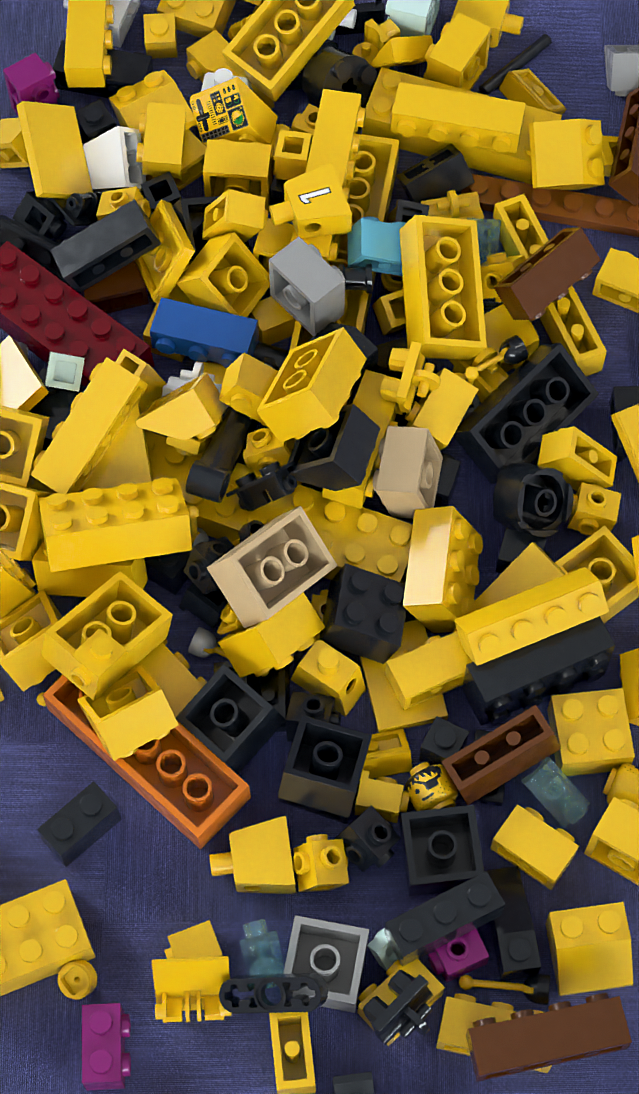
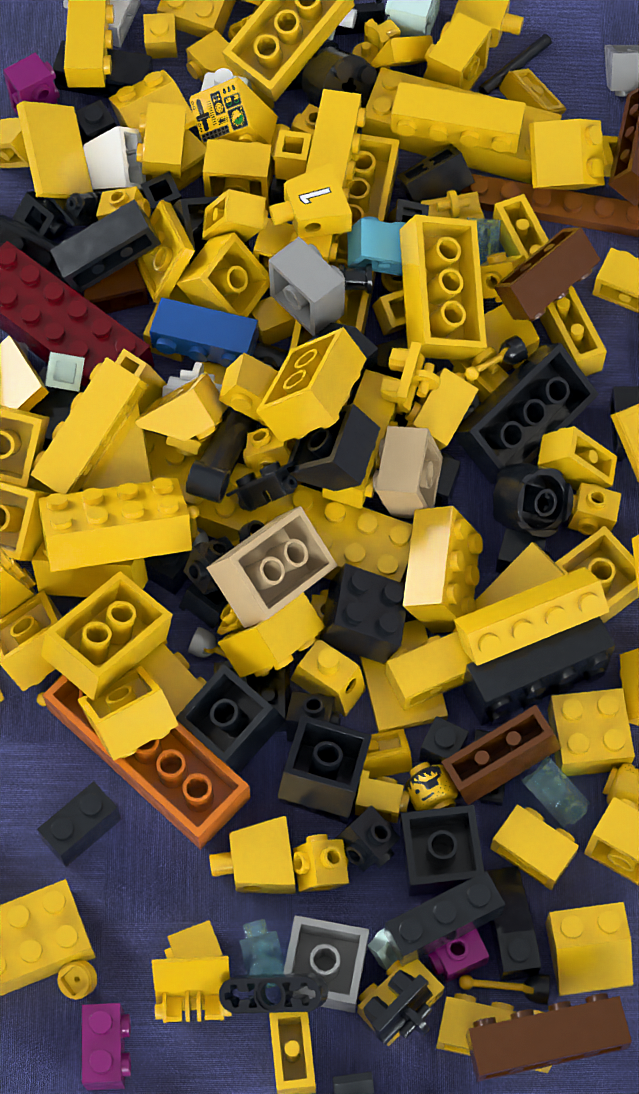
(94, 661): yellow bracket -> none

